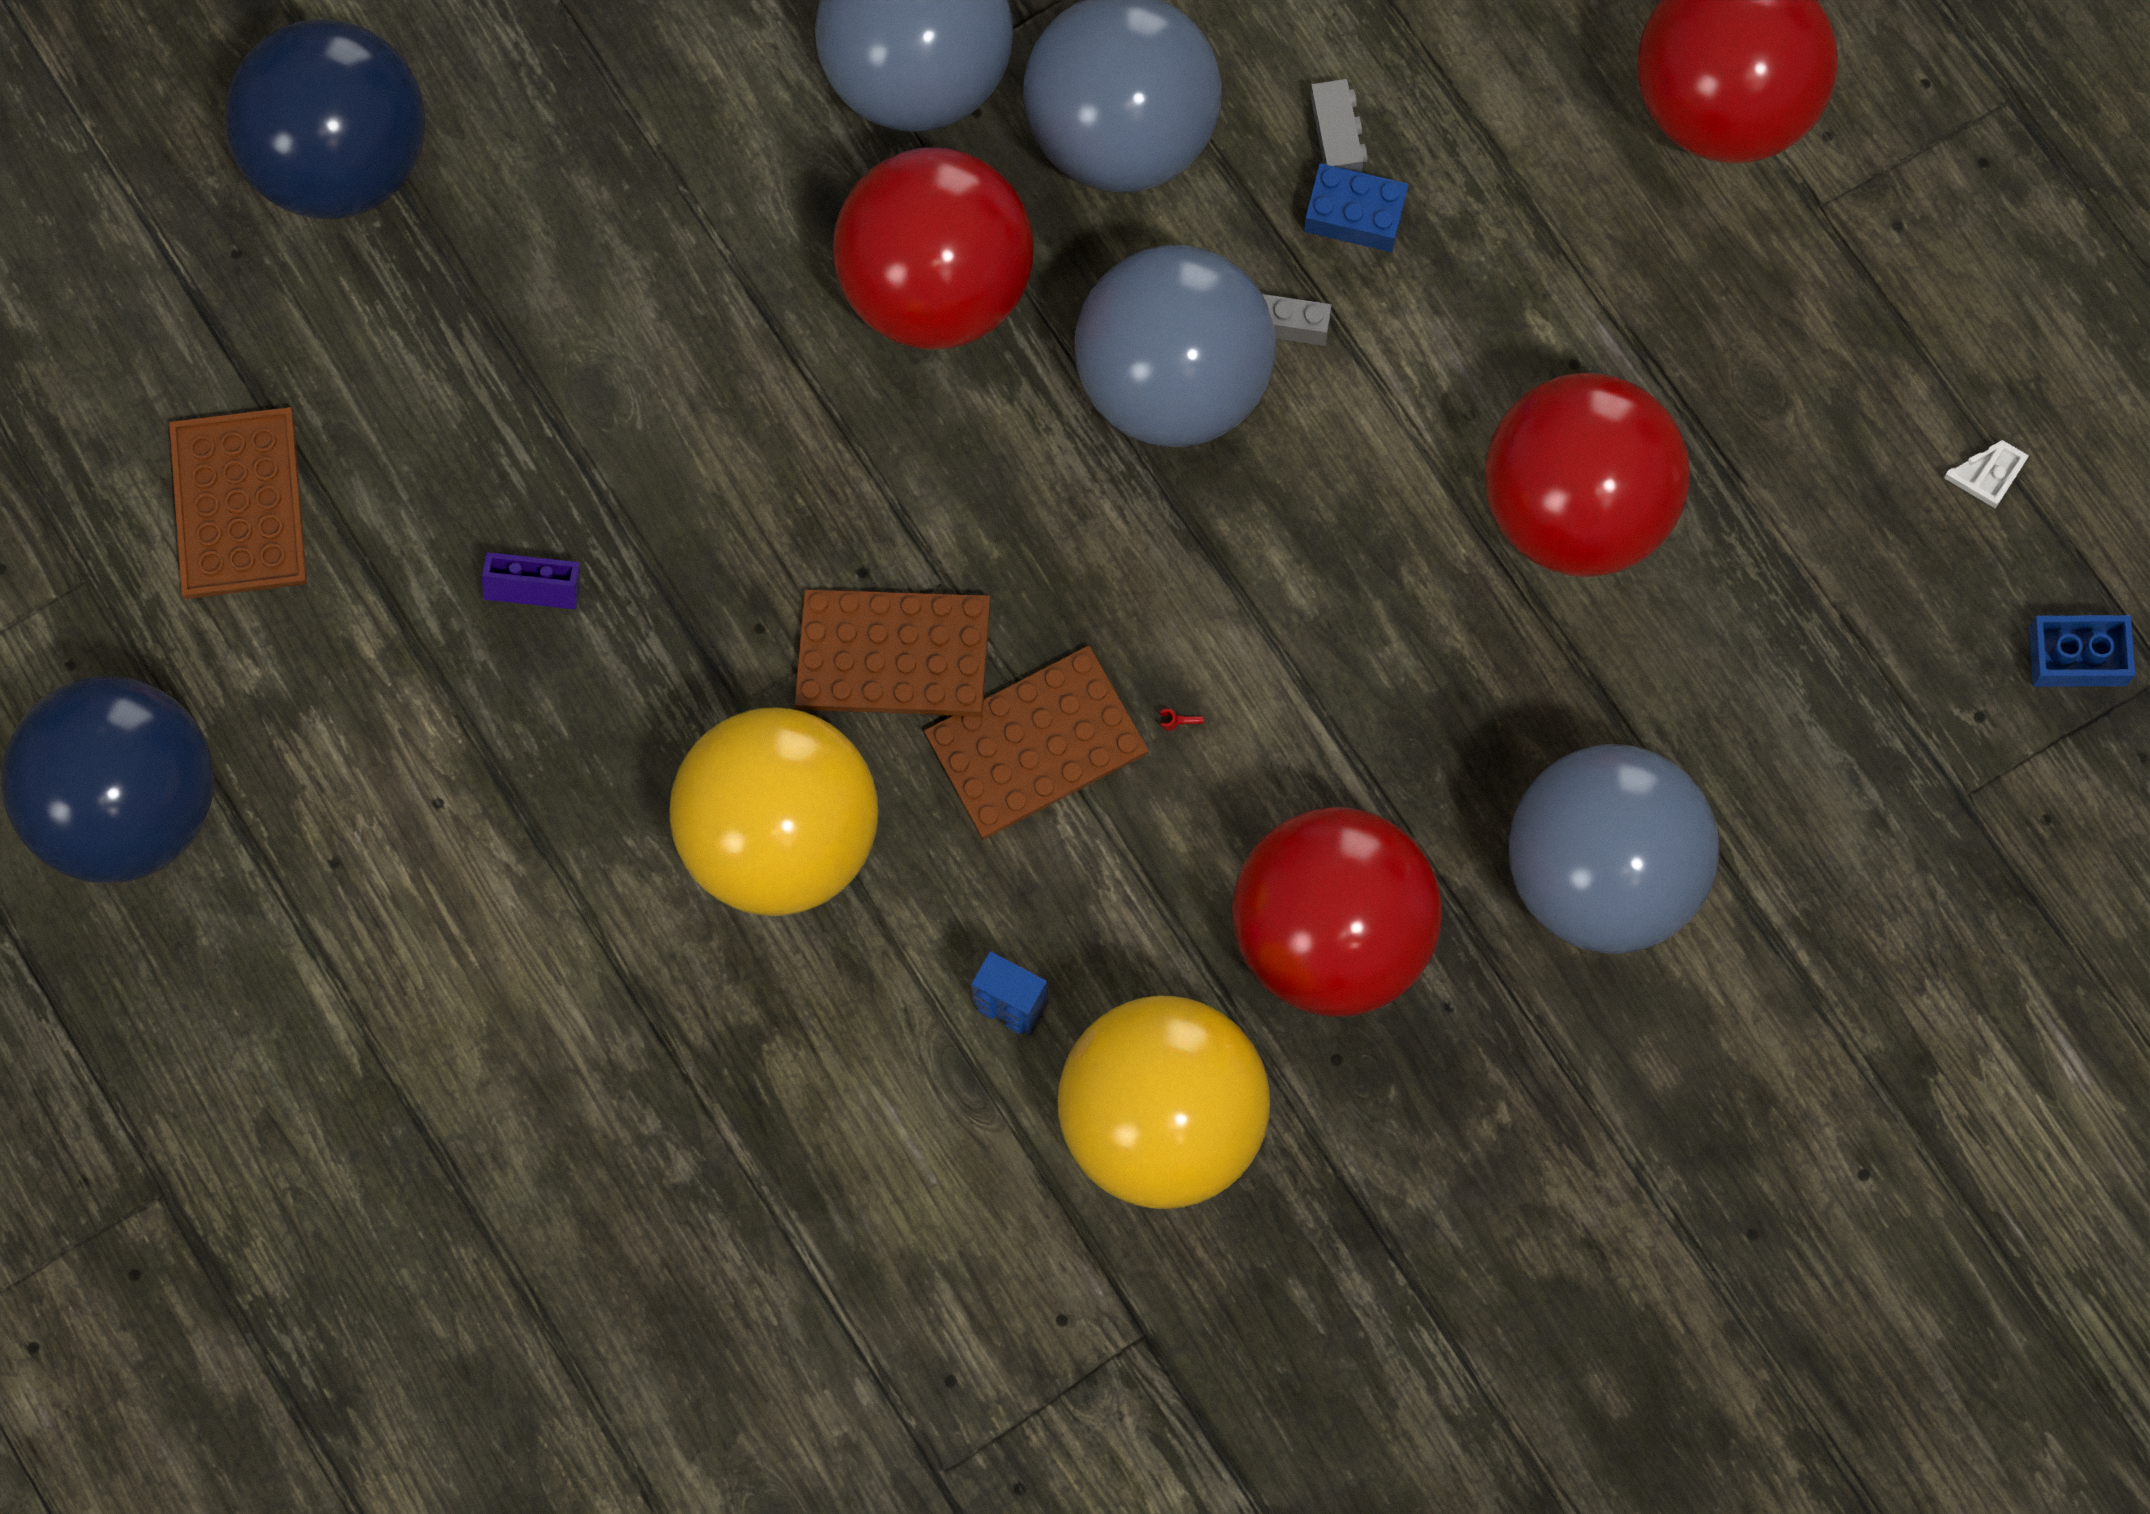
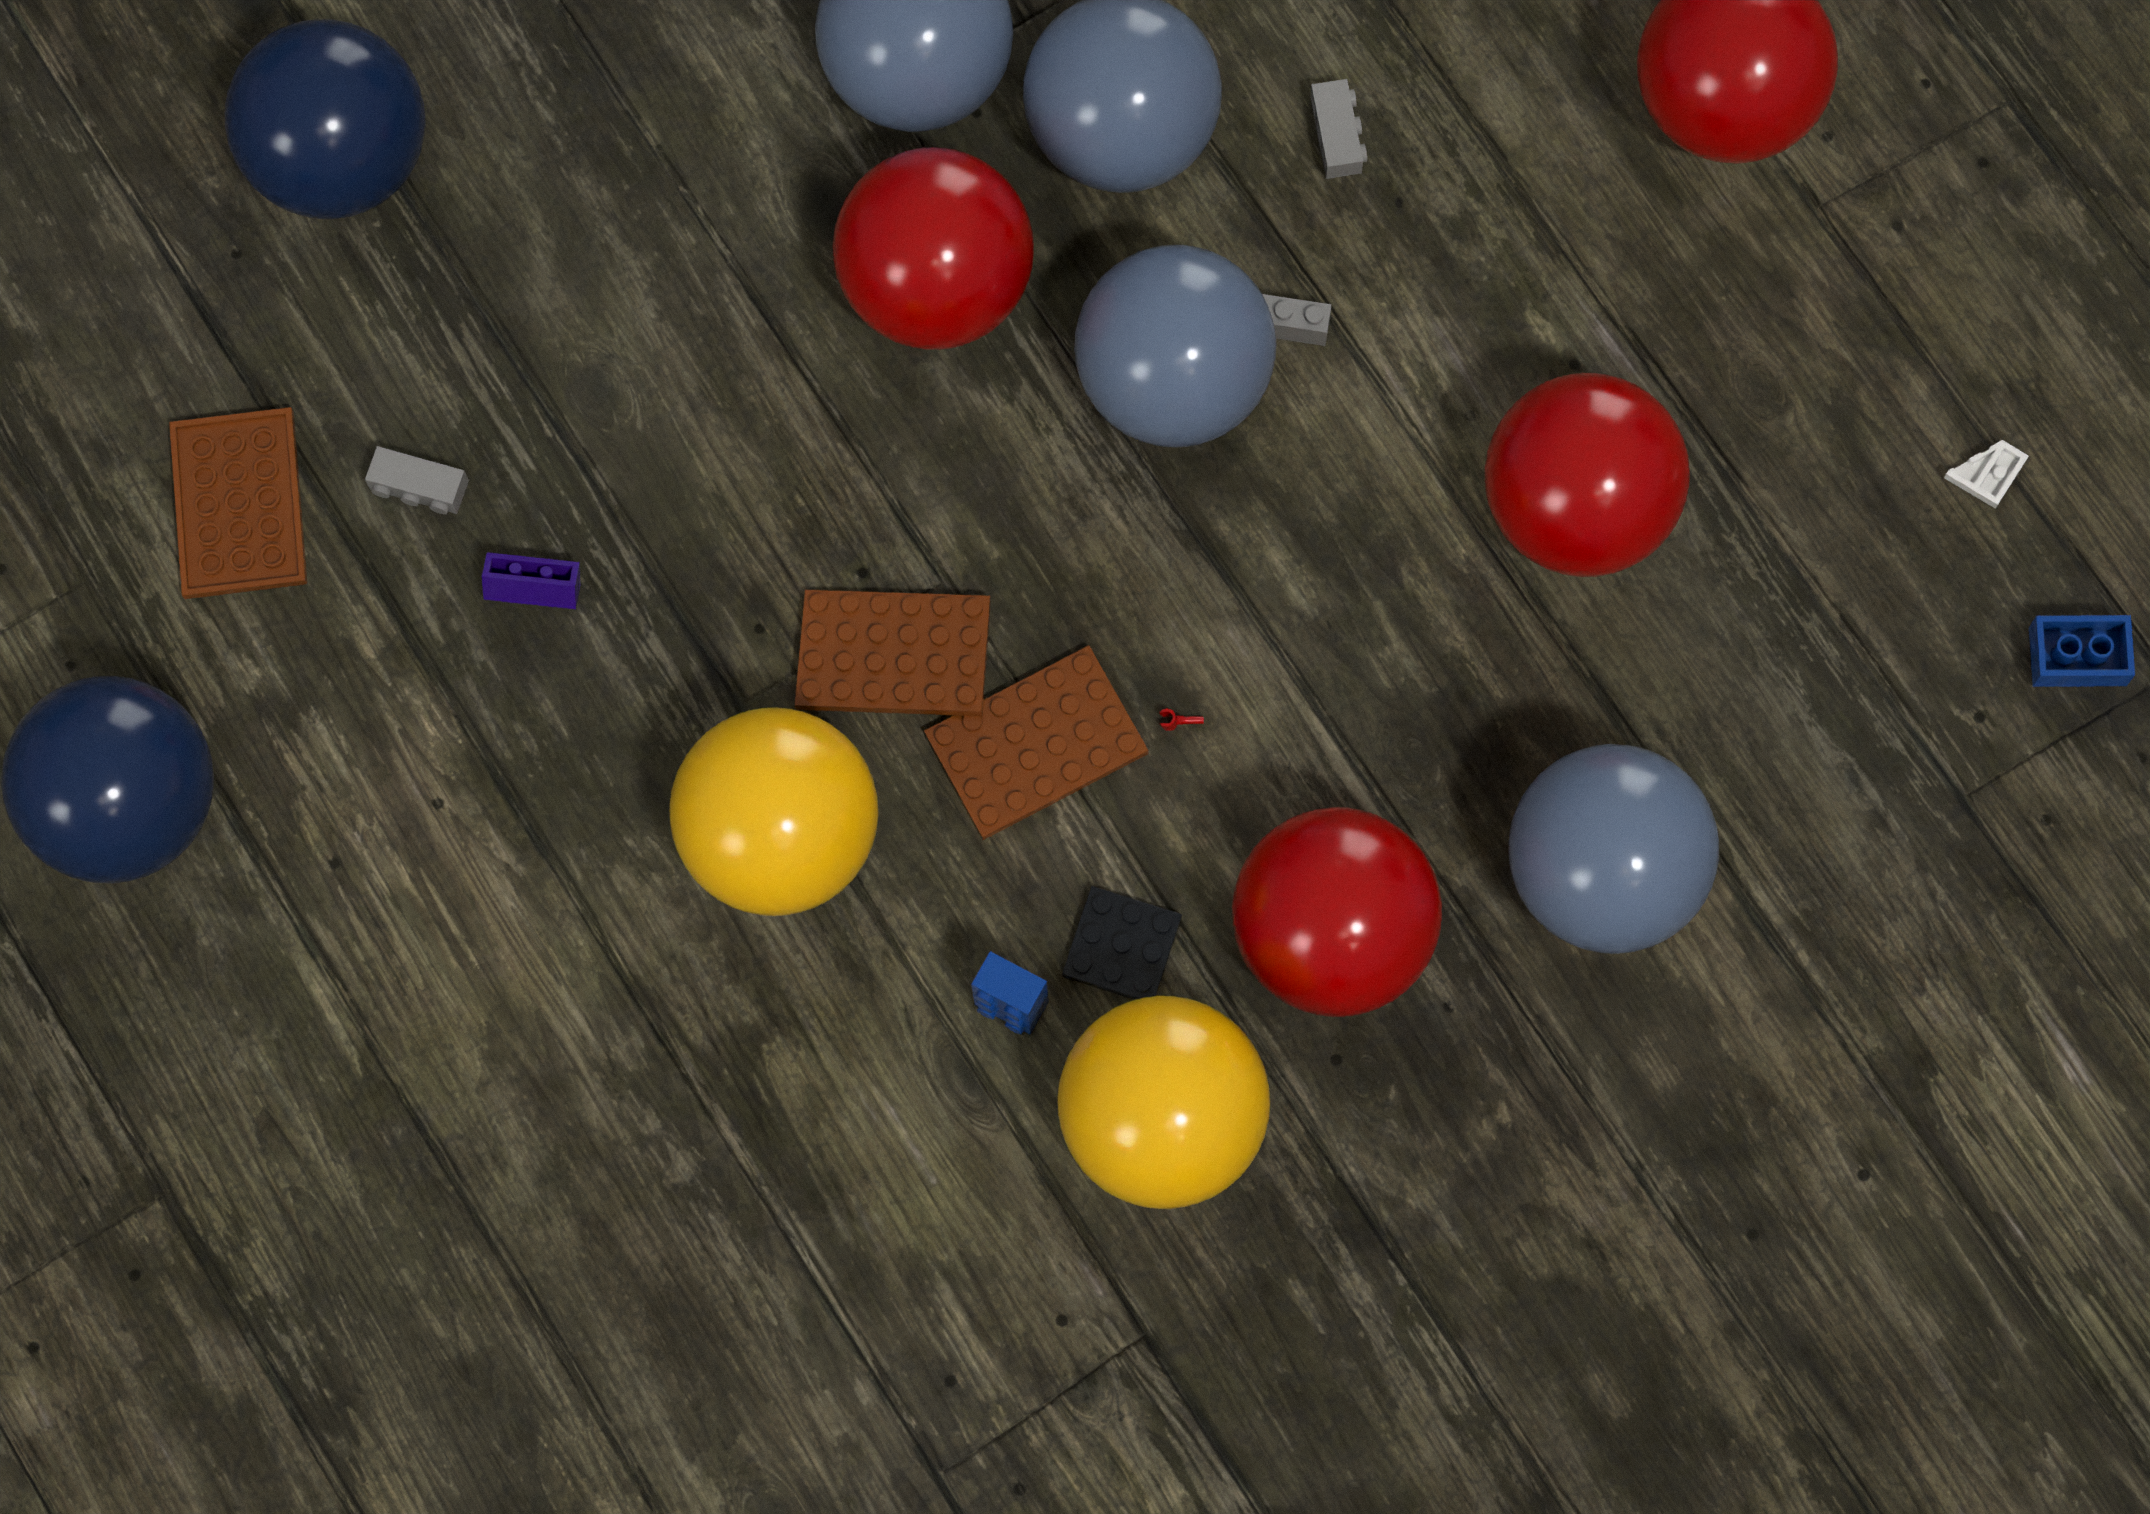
(416, 481): none -> light grey brick
(1121, 945): none -> black plate
(1356, 207): blue brick -> none

